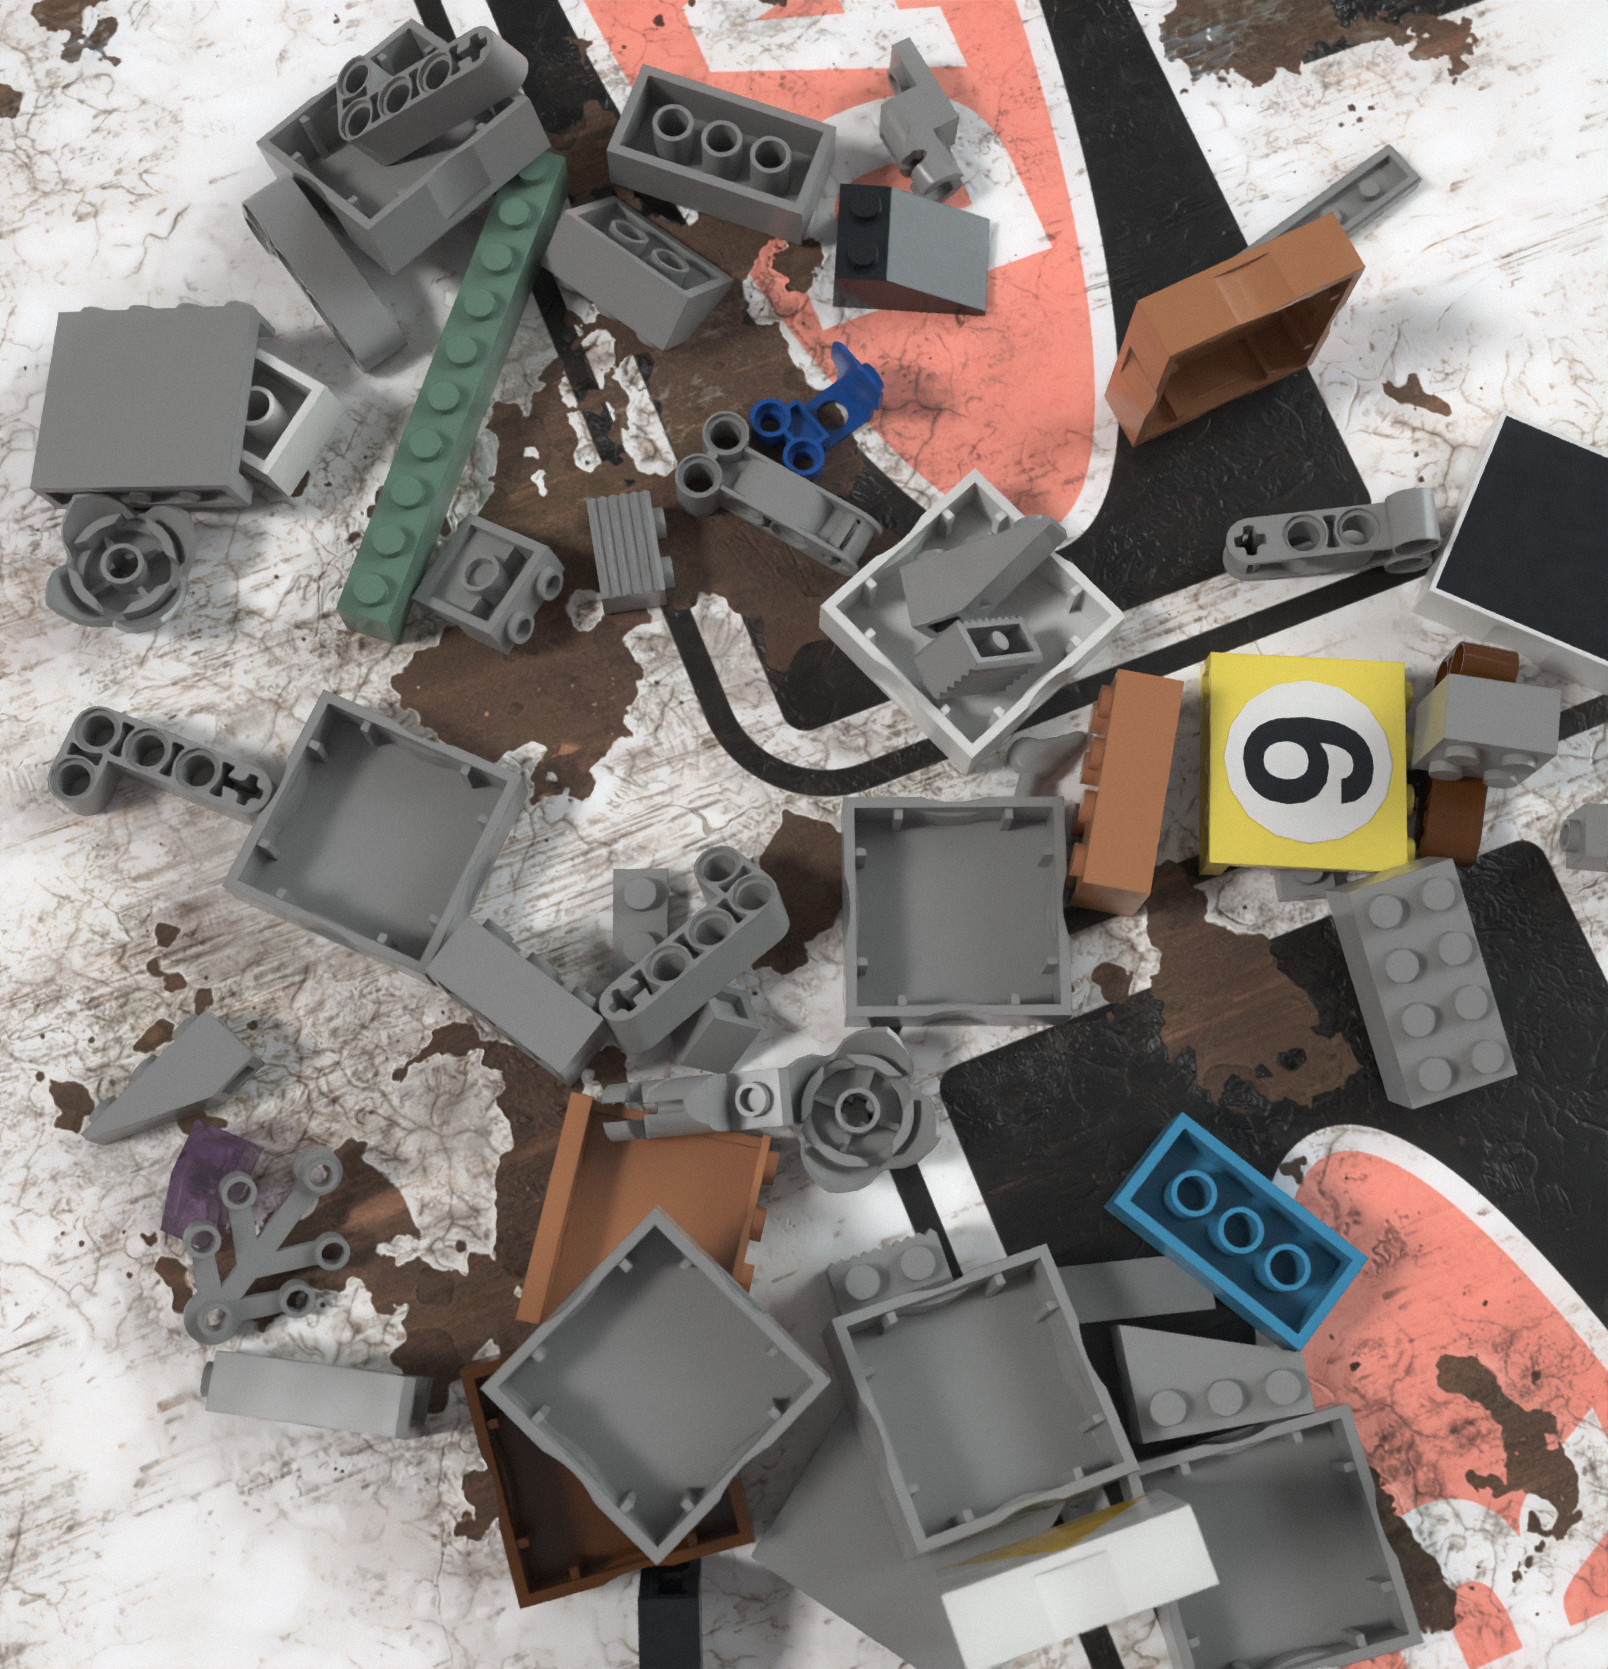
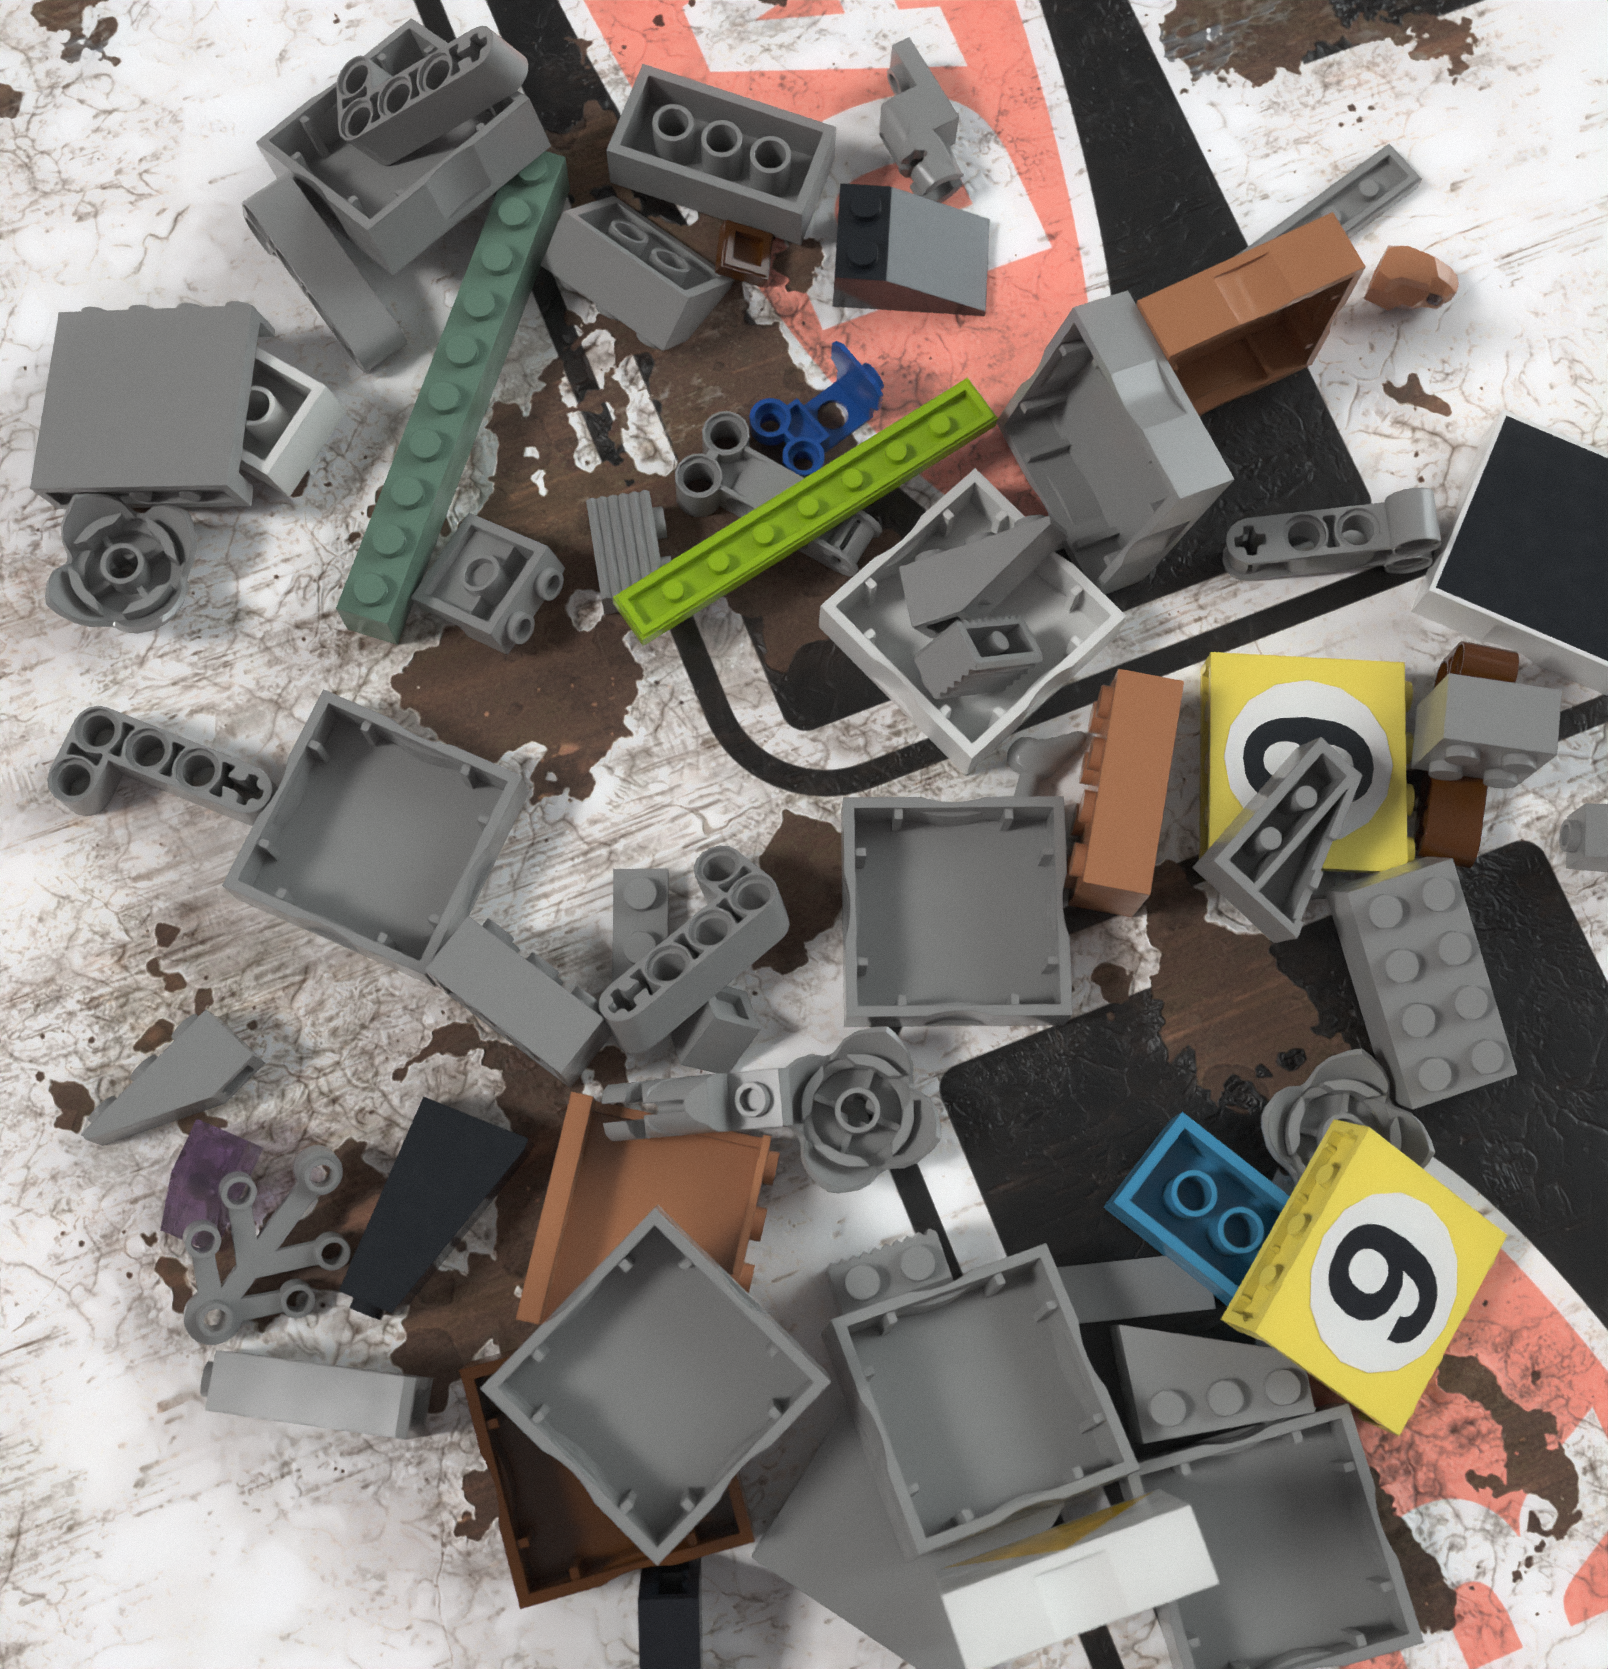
(431, 1199): none -> black slope
(743, 253): none -> reddish brown tile
(804, 511): none -> lime tile
(1113, 443): none -> light grey tile
(1281, 839): none -> light grey wedge
(1345, 1089): none -> light grey brick
(1366, 1274): none -> panel
(1411, 280): none -> nougat rock

